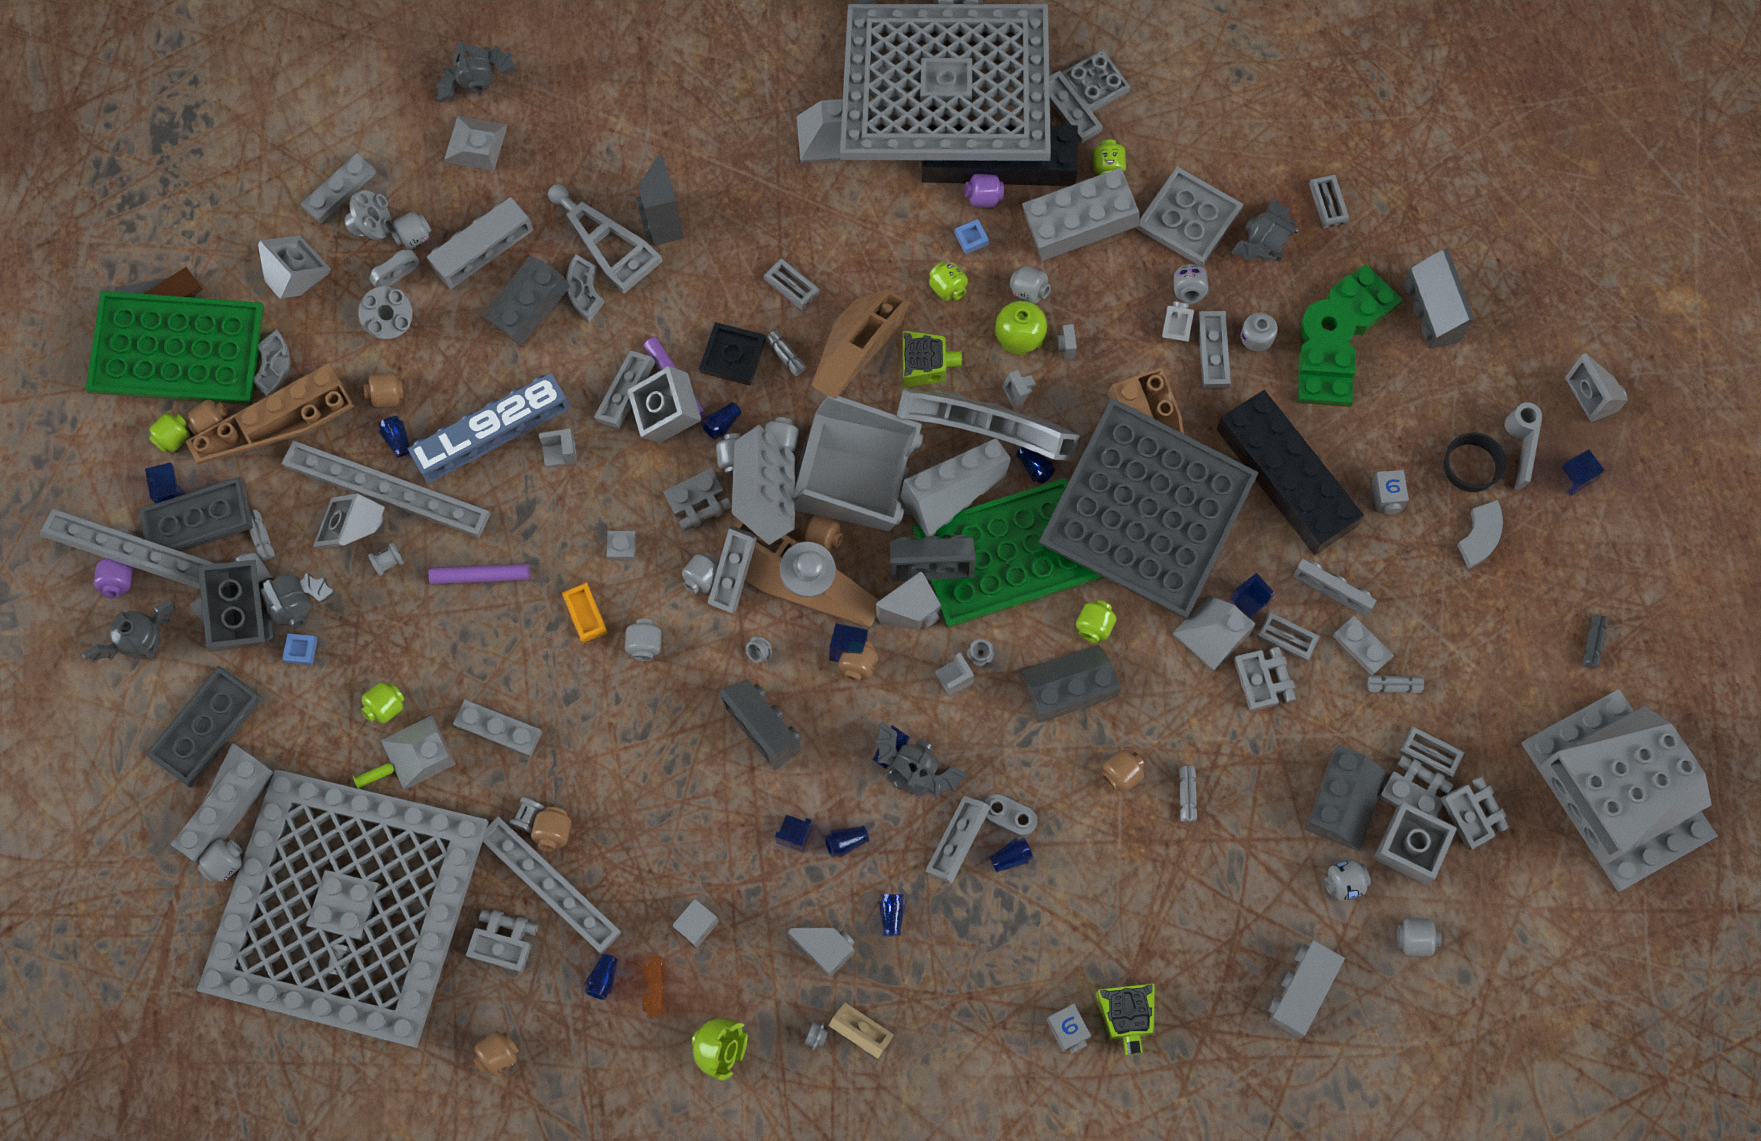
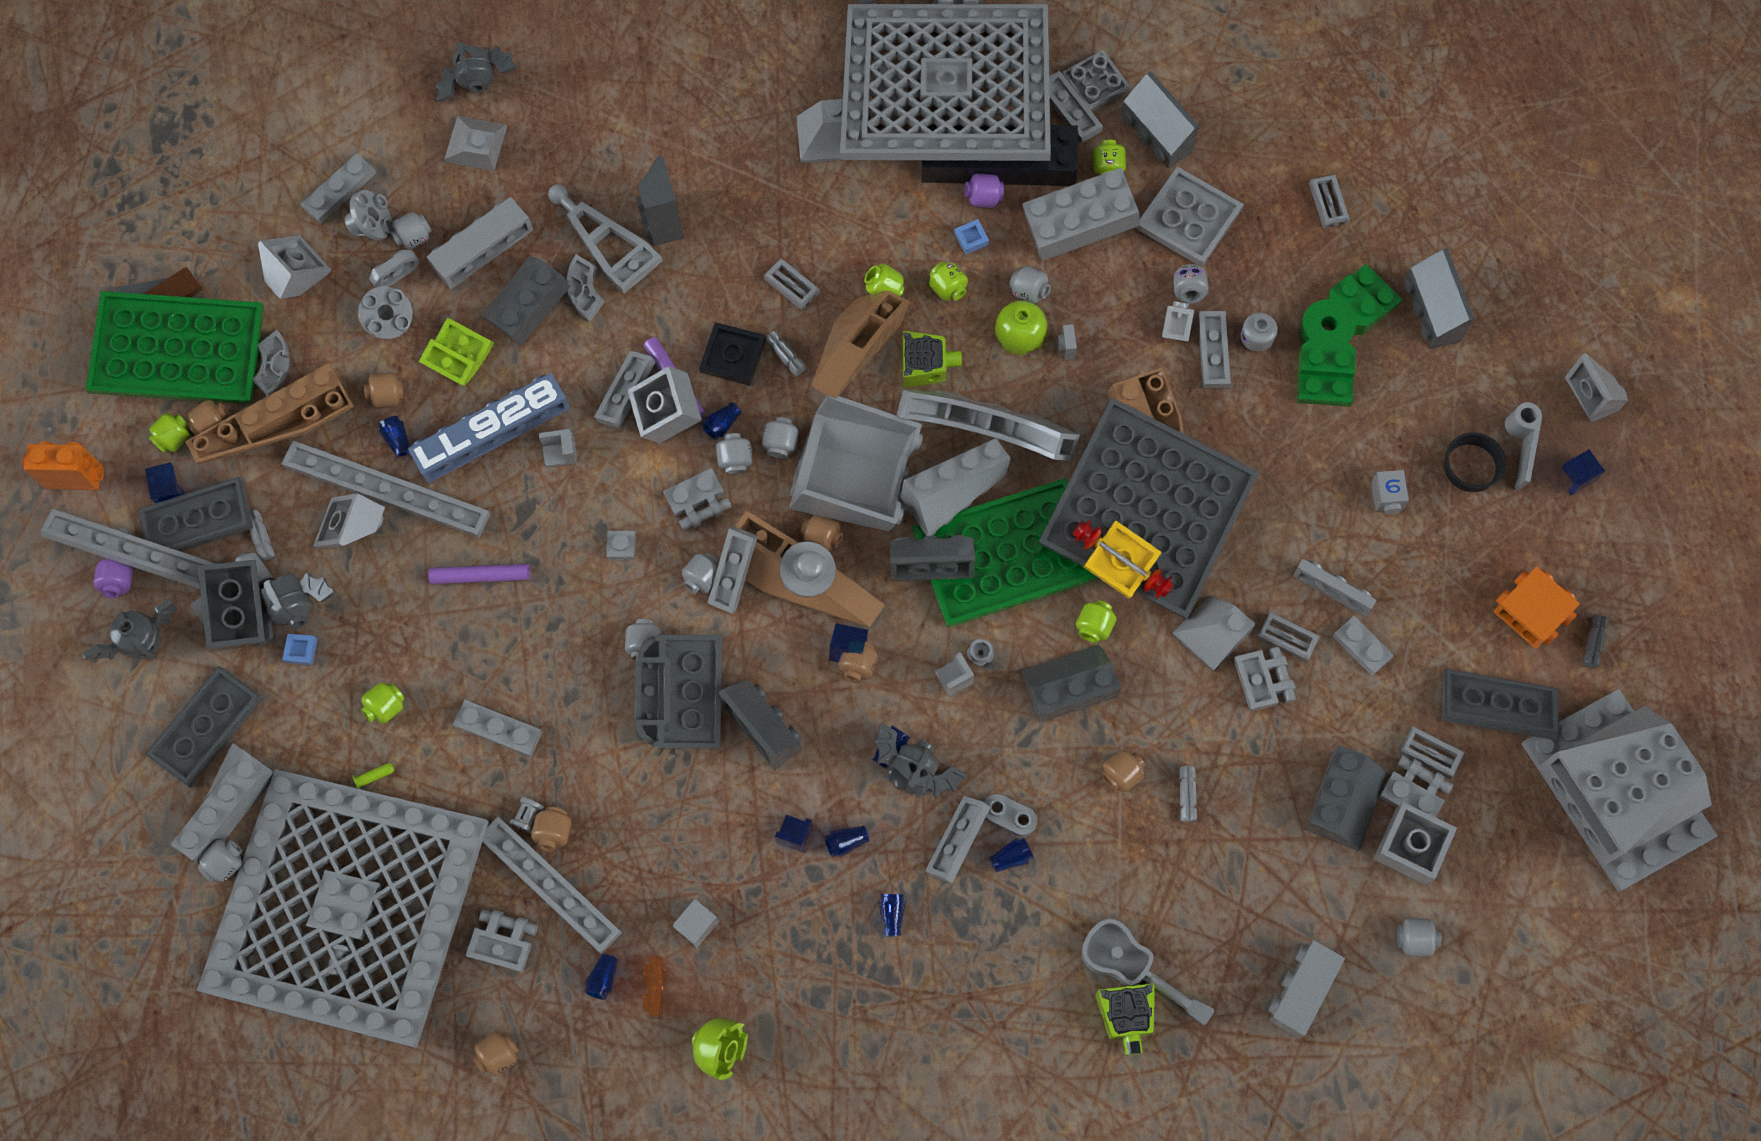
(62, 466): none -> orange brick
(386, 559): light grey bush -> none
(418, 752): light grey slope -> none
(456, 352): none -> lime slope
(584, 612): light orange tile -> none
(679, 691): none -> dark grey plate
(758, 649): light grey plate -> none
(764, 485): light grey brick -> none
(816, 1035): light grey plate -> none
(824, 946): light grey slope -> none
(861, 1030): tan plate -> none
(884, 278): none -> lime head
(910, 605): light grey slope -> none
(1018, 388): light grey tile -> none
(1036, 465): clear blue cone -> none
(1069, 1029): light grey brick -> none
(1115, 953): none -> light grey piece
(1122, 559): none -> yellow plate
(1160, 121): none -> slope
(1252, 595): clear blue panel -> none
(1267, 234): dark grey helmet -> none
(1290, 472): black brick -> none
(1347, 880): light grey head -> none
(1395, 684): light grey axle -> none
(1468, 816): light grey plate -> none
(1484, 534): light grey tile -> none
(1500, 704): none -> dark grey tile
(1536, 607): none -> orange brick

